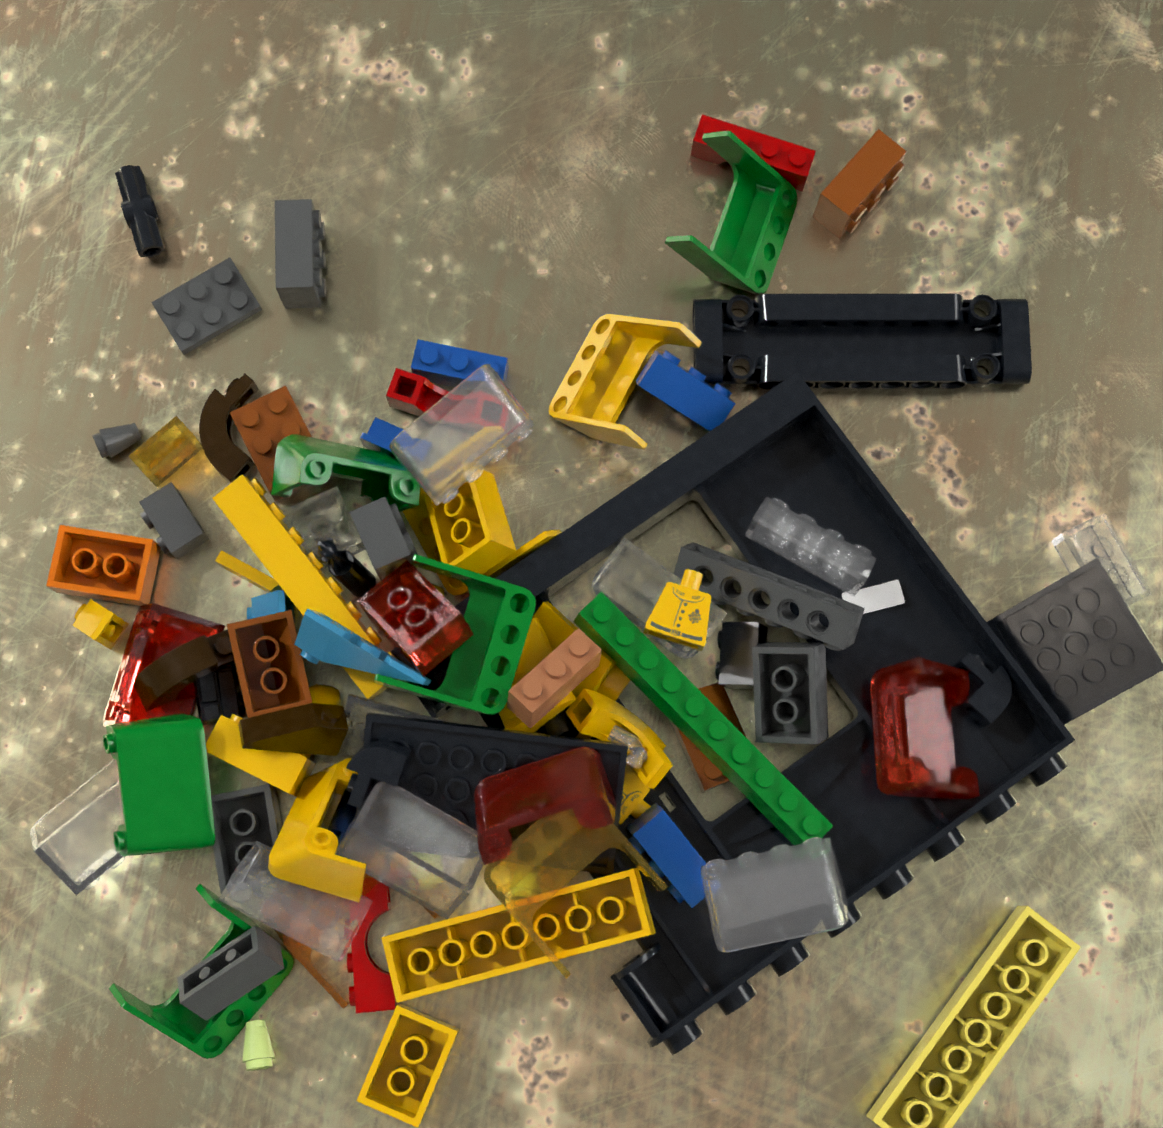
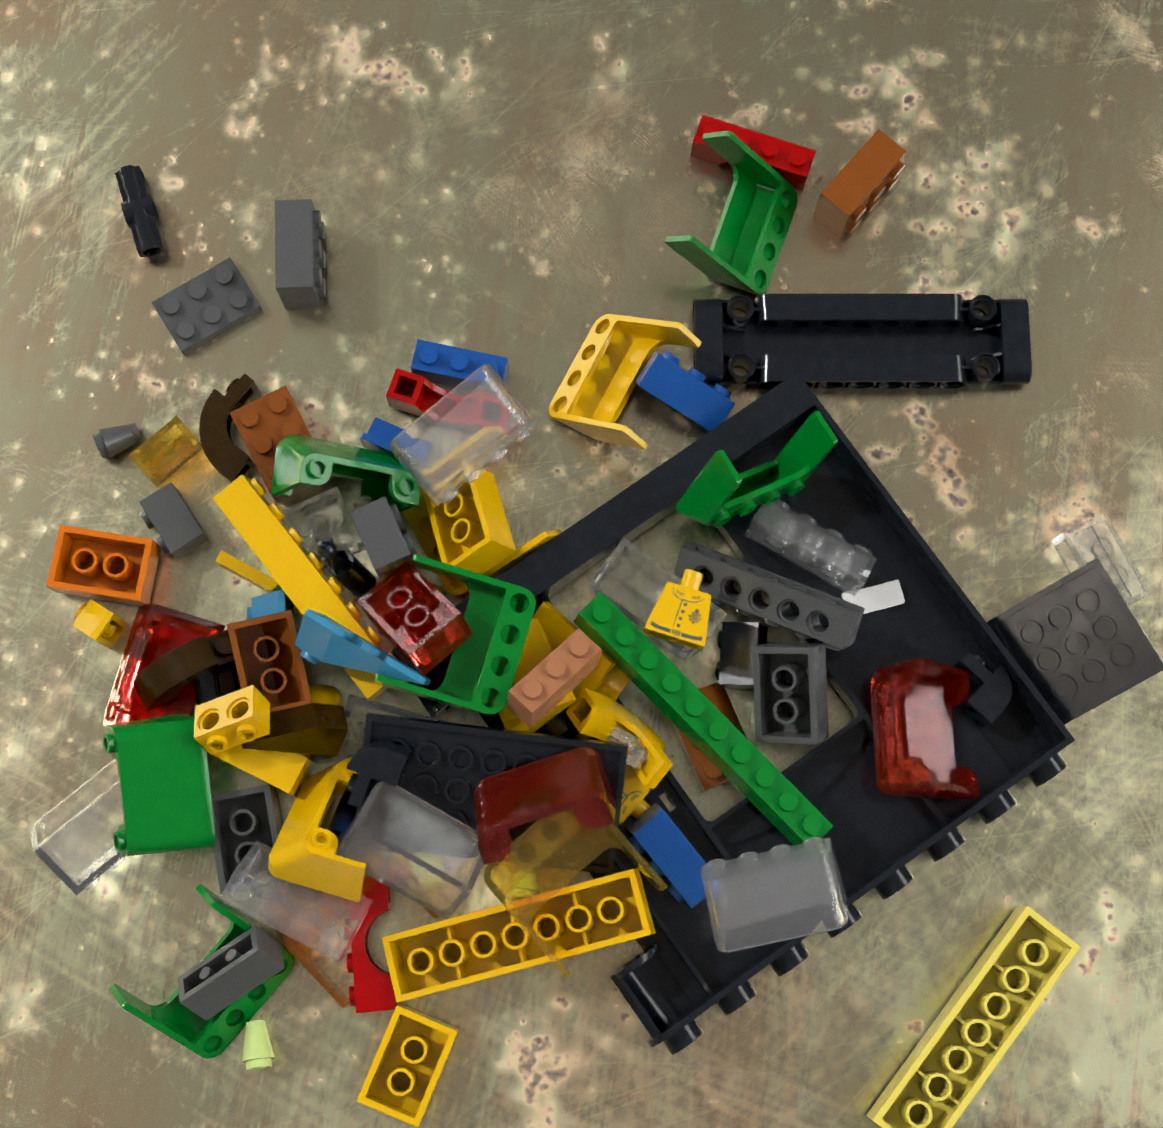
(232, 720): none -> yellow brick
(723, 492): none -> green windscreen

